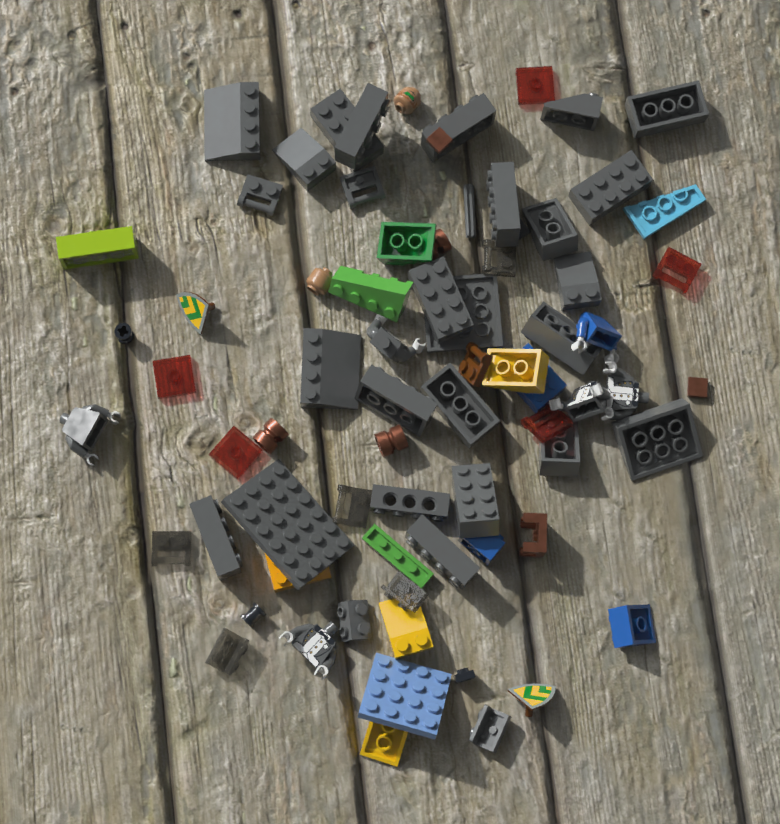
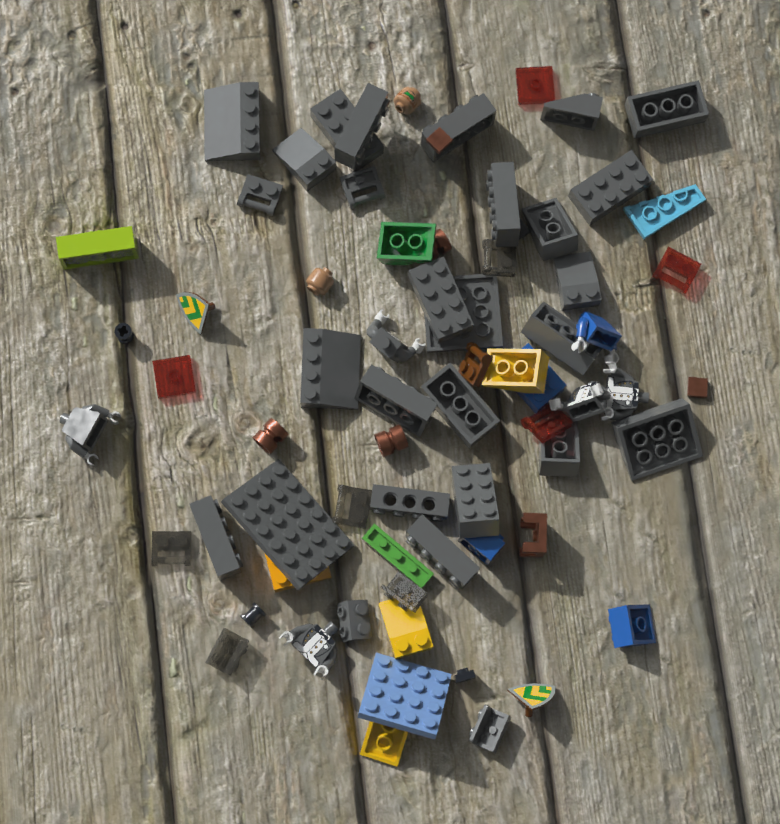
(235, 452): clear red plate -> none
(371, 292): bright green wedge -> none
(469, 207): dark grey axle -> none

